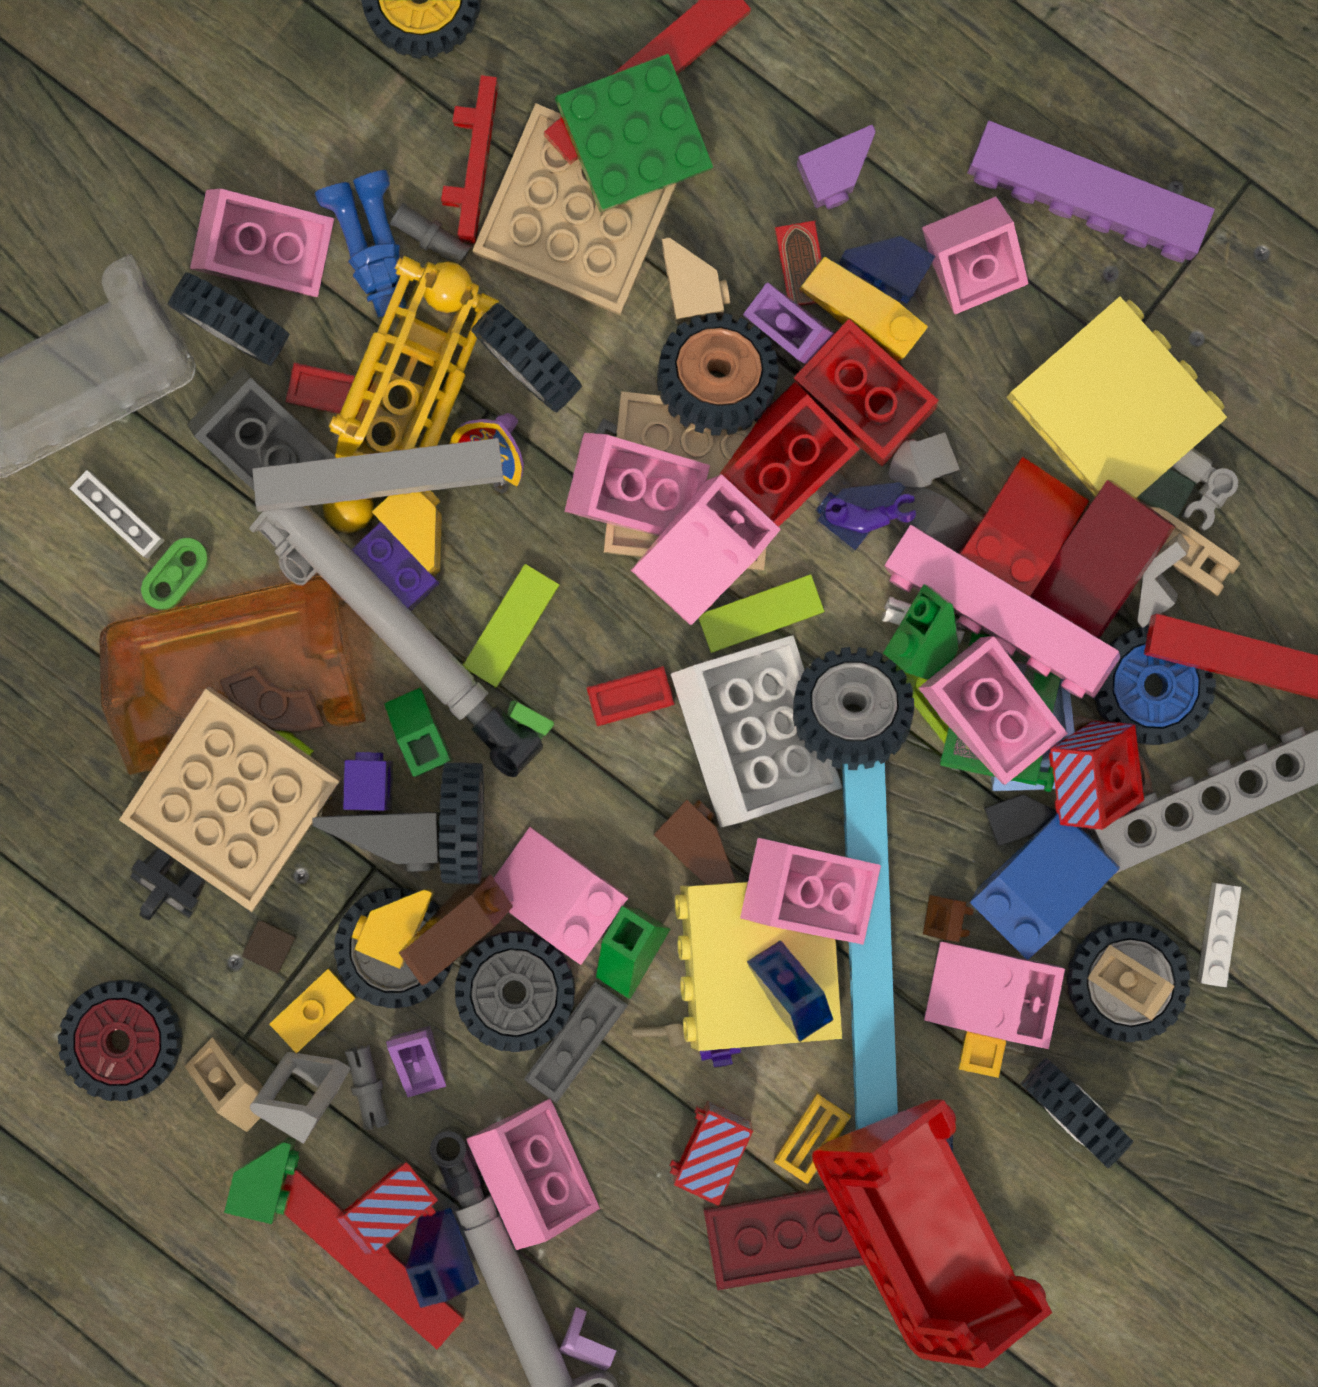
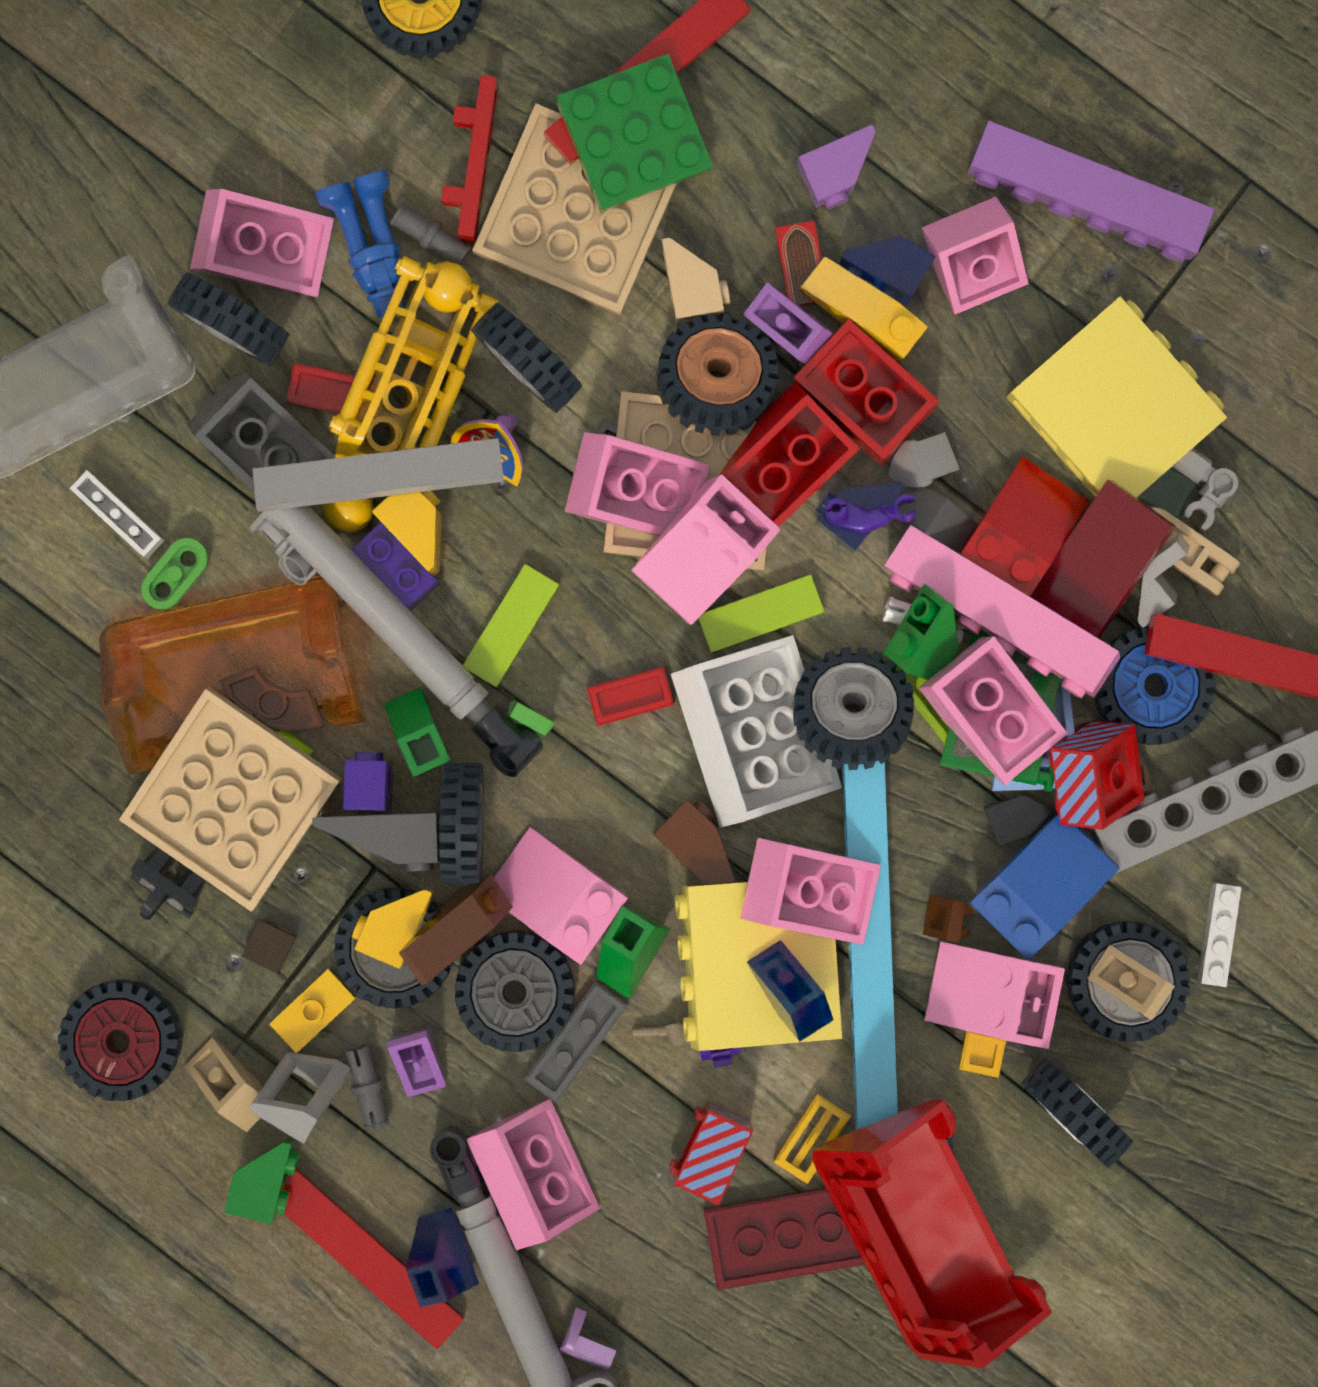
(387, 1209): container -> none

